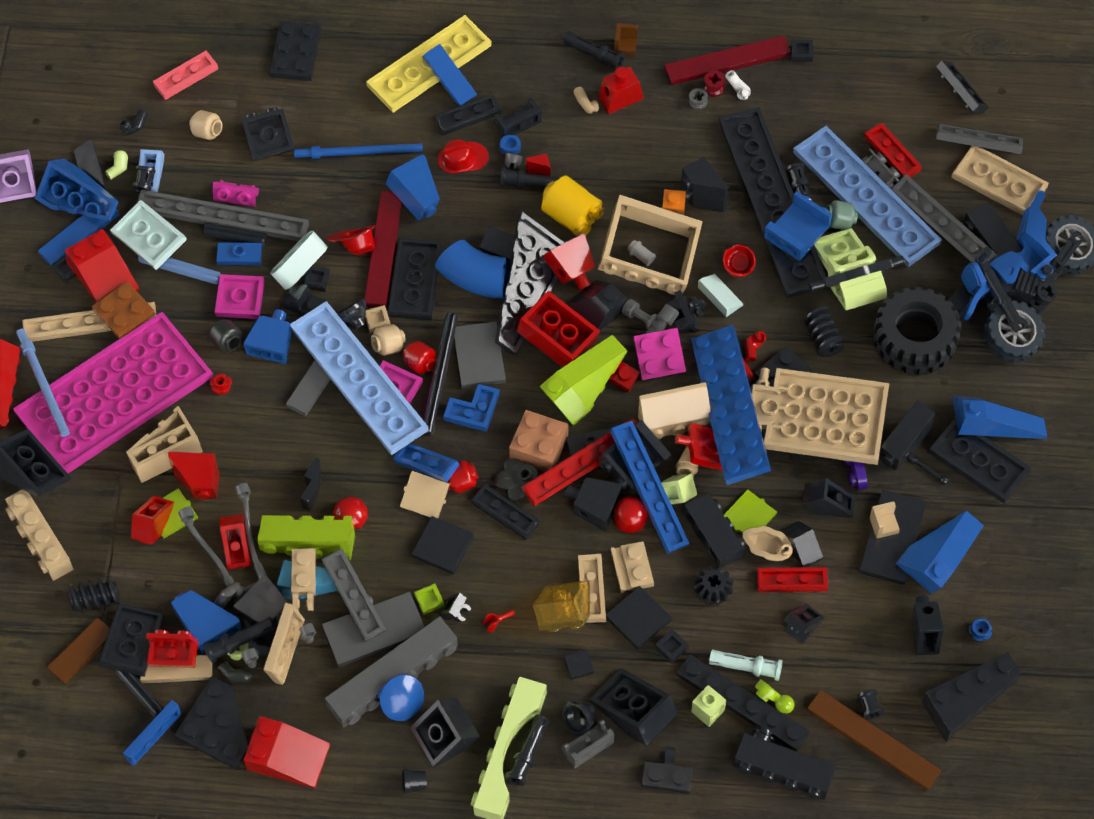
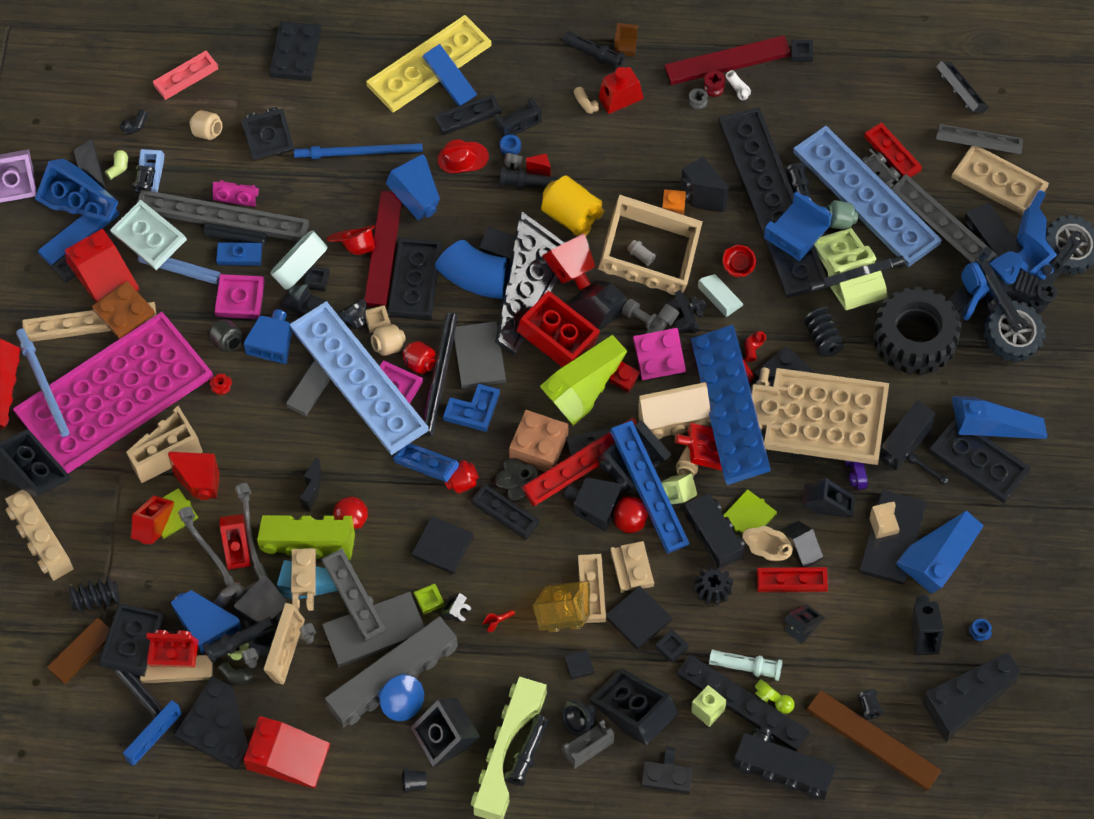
(424, 495): tan piece -> none

